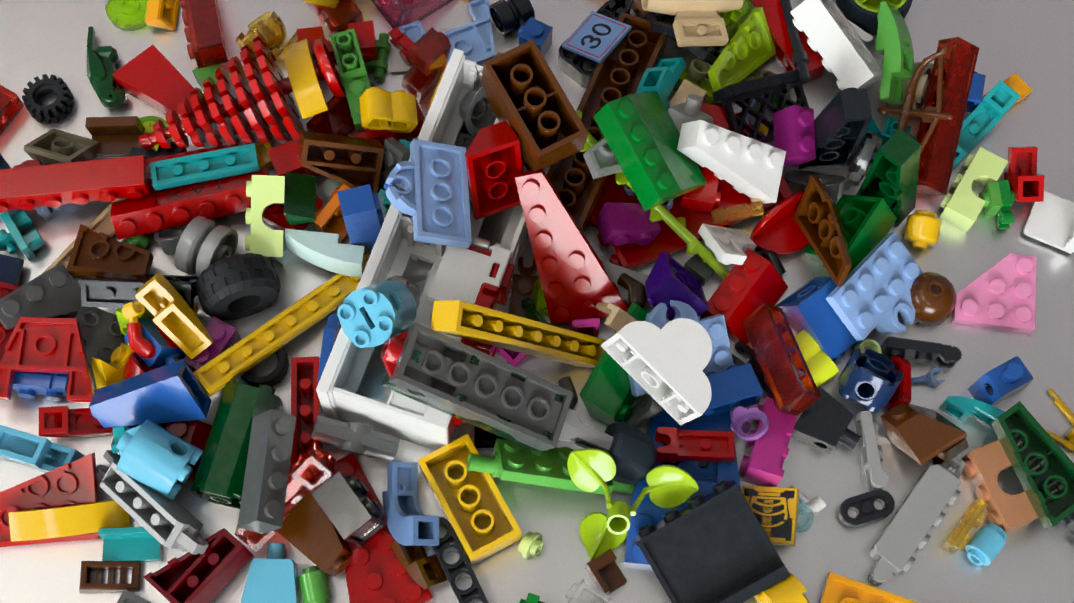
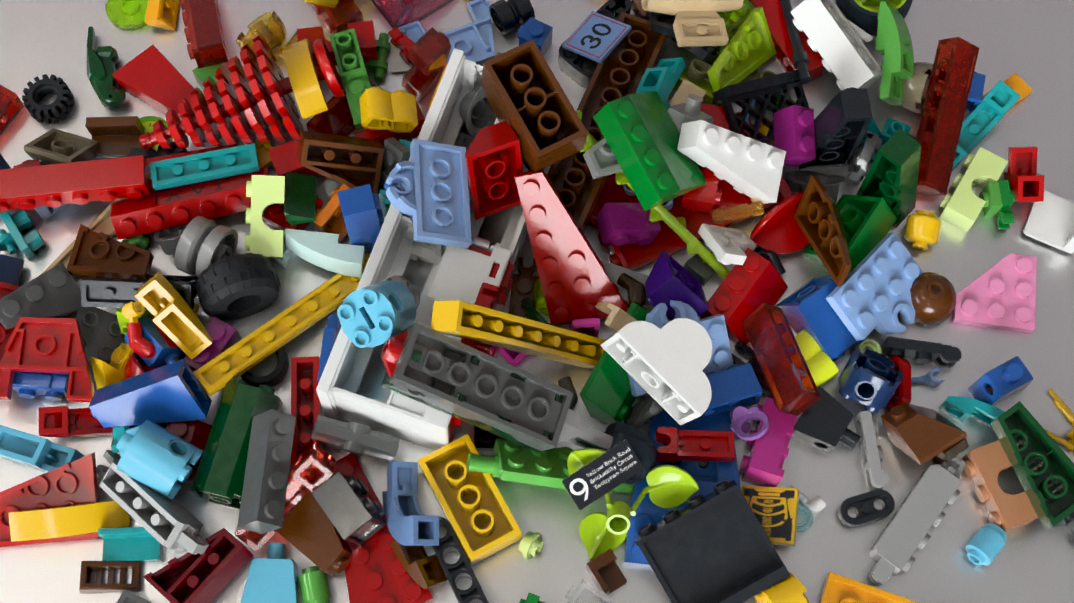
(602, 474): none -> black sticker
(929, 114): reddish brown piece -> none
(959, 535): clear yellow plate -> none

